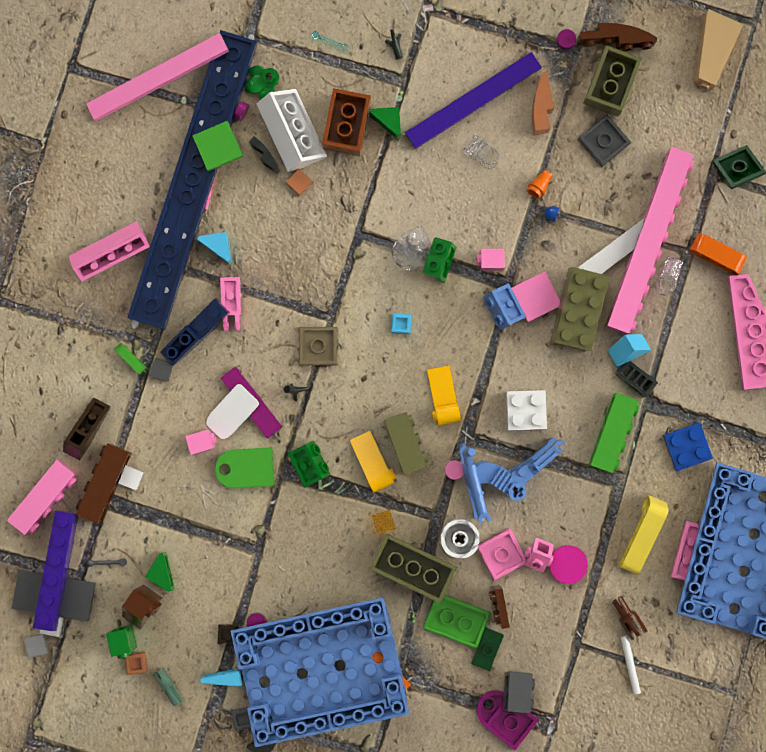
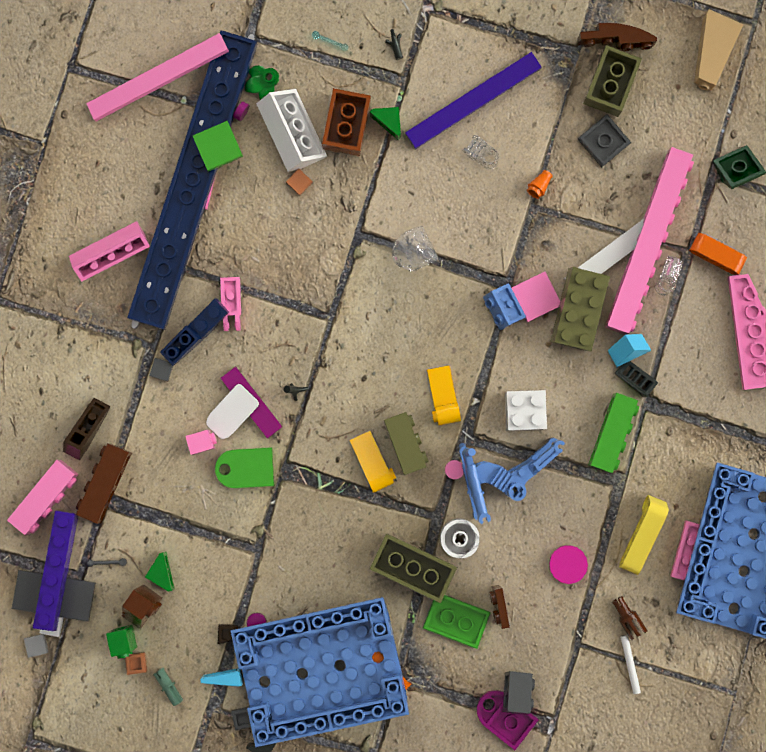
(130, 358): bright green beam -> none
(131, 477): white tile -> none
(218, 244): medium azure slope -> none
(267, 158): pearl dark grey slope -> none
(309, 463): green bracket -> none
(317, 345): dark tan tile -> none
(383, 521): clear yellow tile -> none
(401, 323): medium azure tile -> none
(439, 259): green bracket -> none
(487, 649): dark green plate -> none
(491, 260): bright pink brick -> none
(502, 554): bright pink tile -> none
(539, 555): bright pink brick -> none
(542, 106): nougat slope -> none
(551, 213): blue hinge -> none
(566, 39): magenta tile -> none
(687, 446): blue plate -> none

